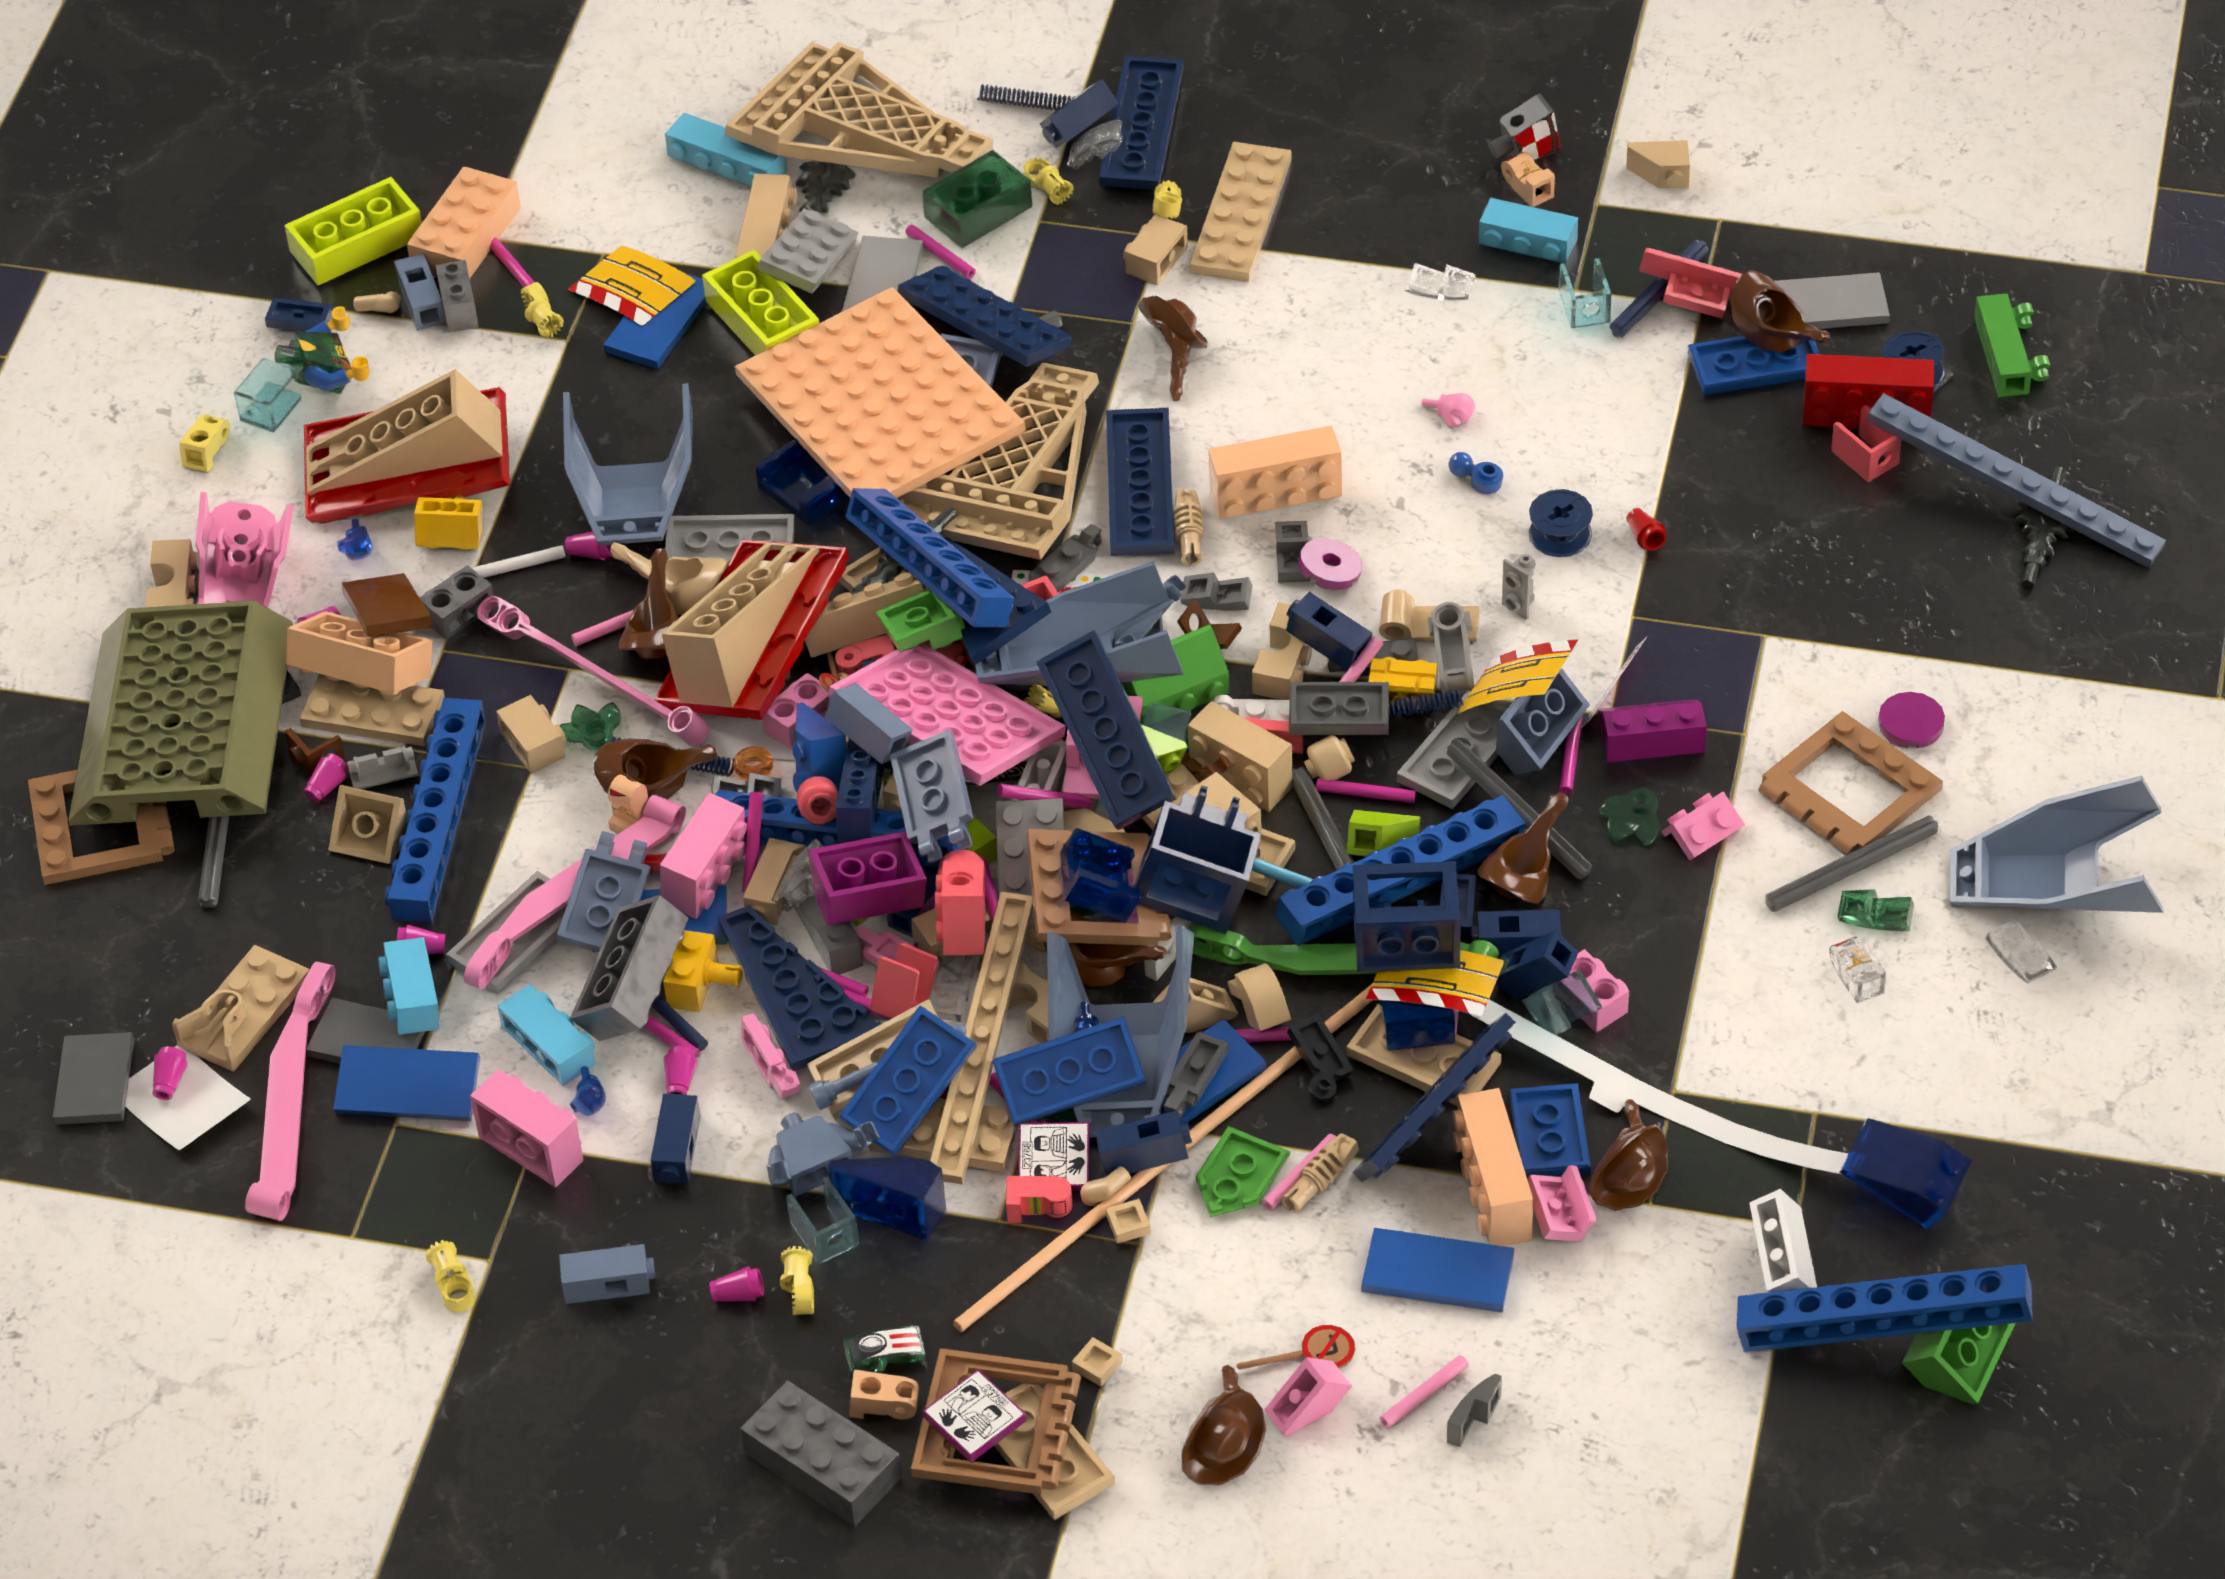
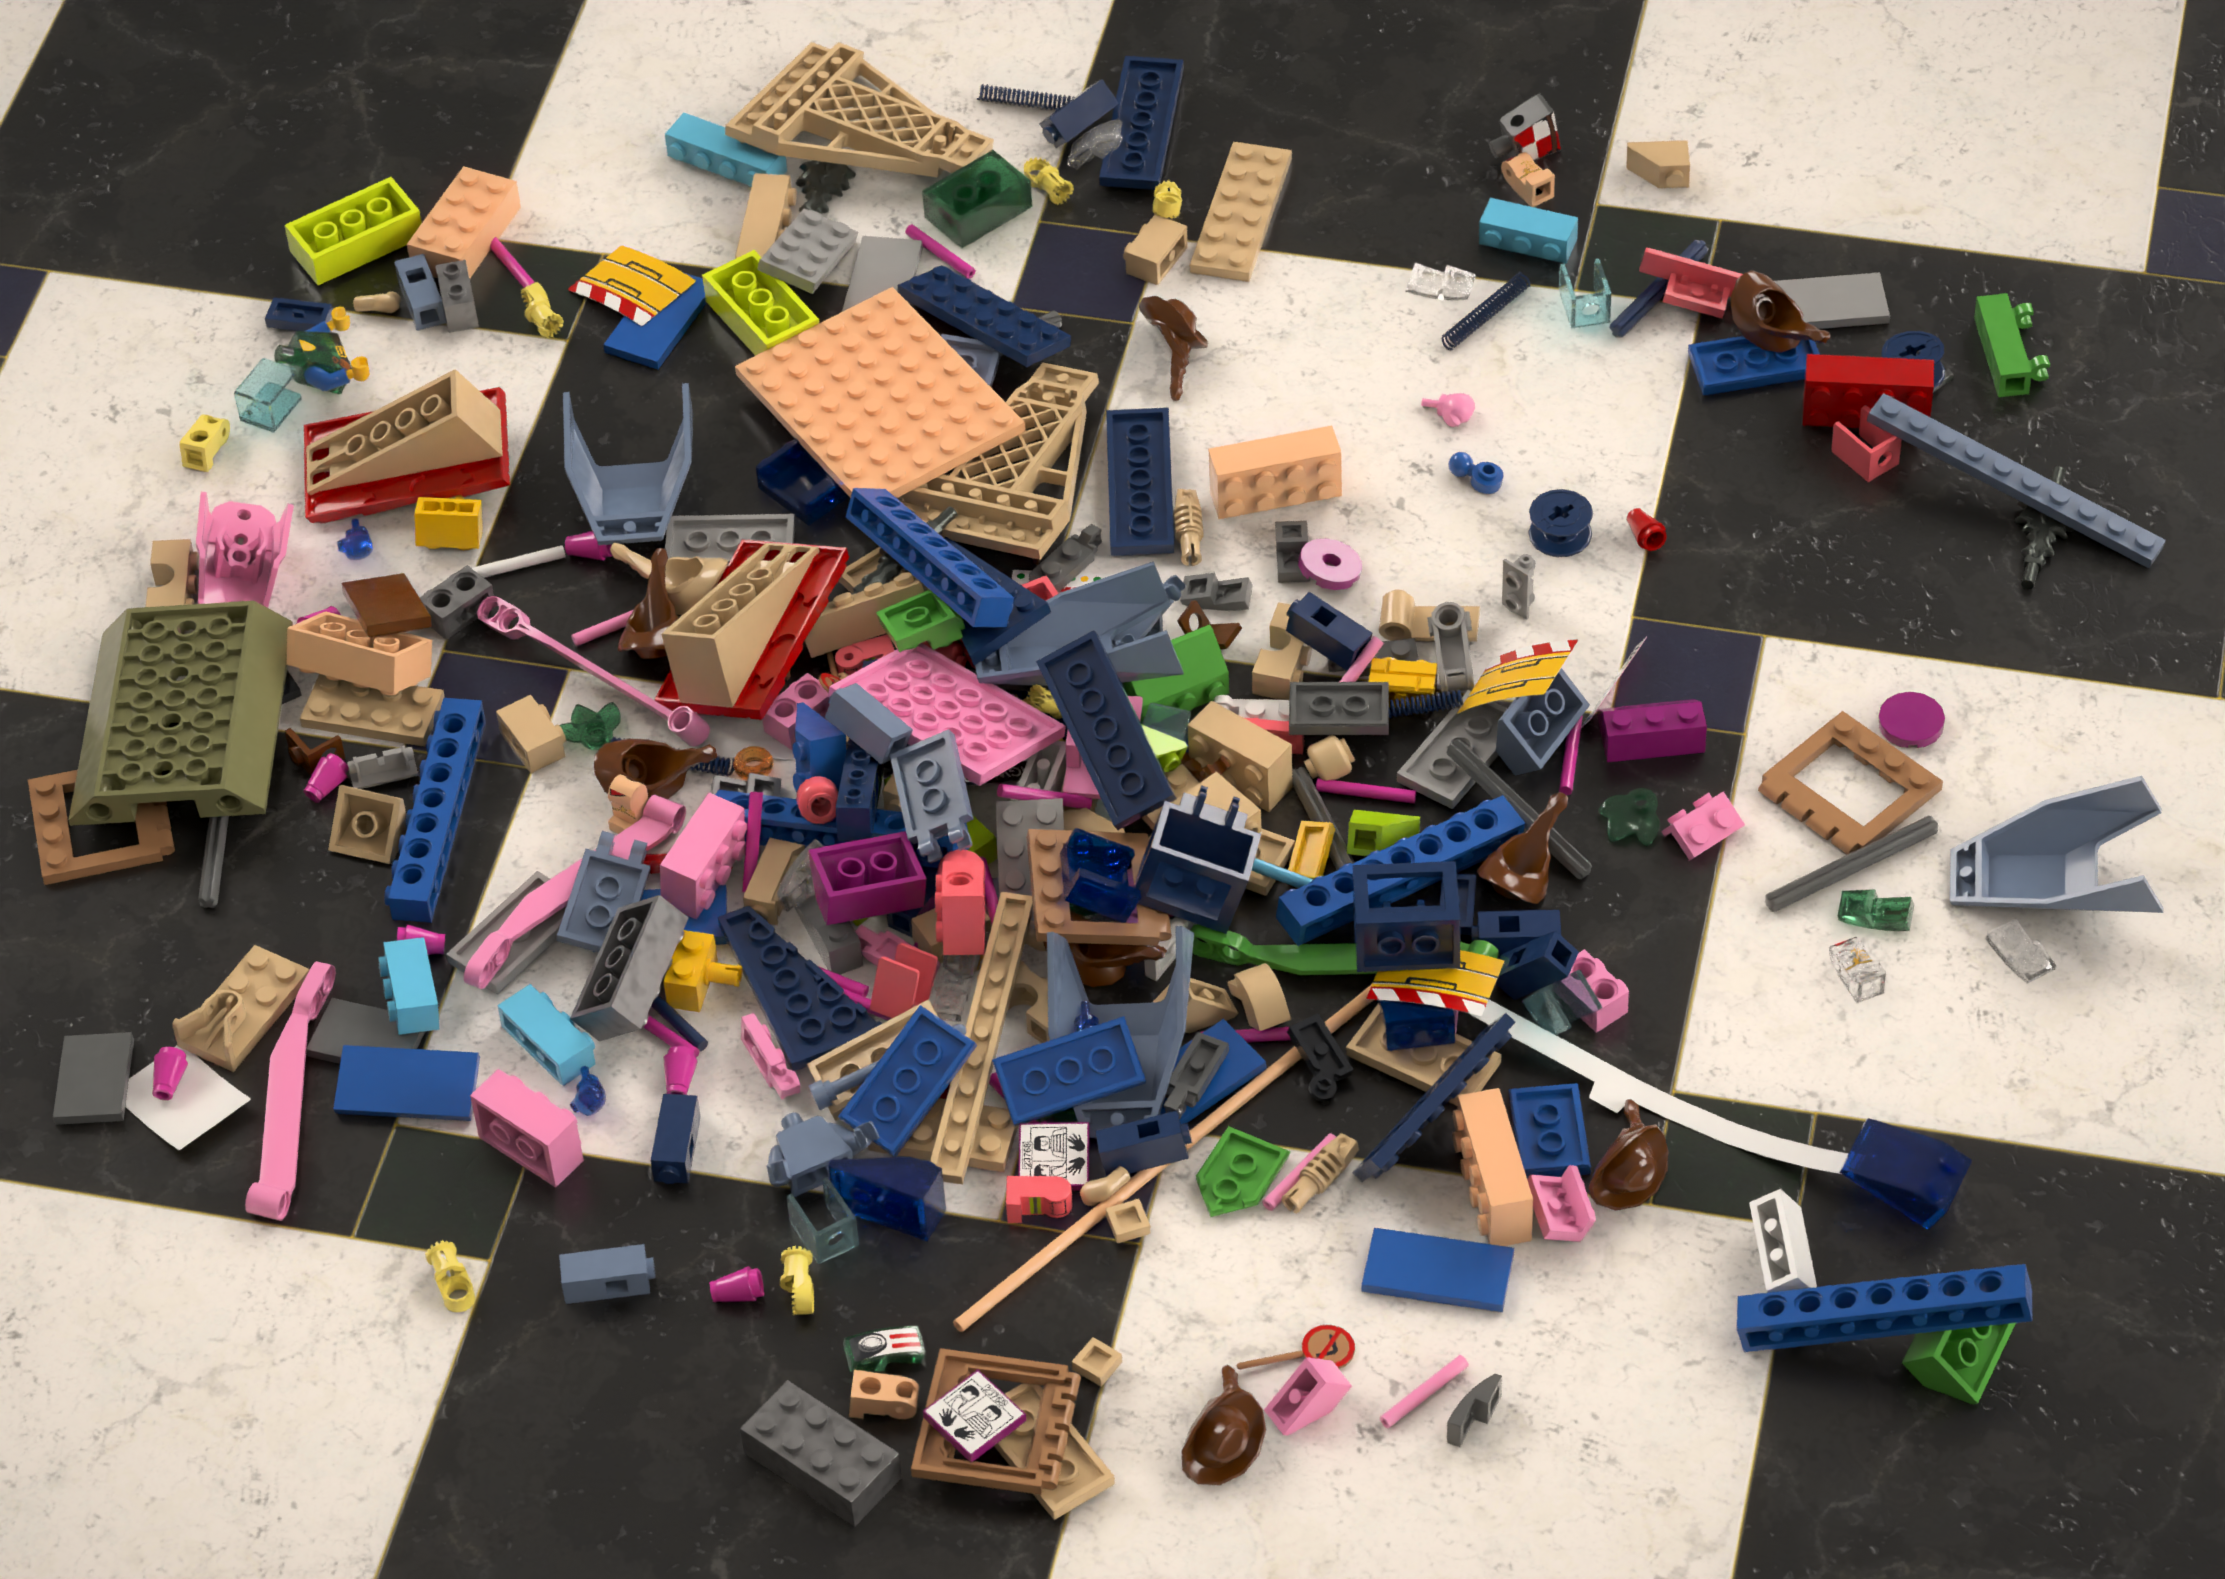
(1312, 848): none -> yellow tile
(1488, 310): none -> dark blue piece

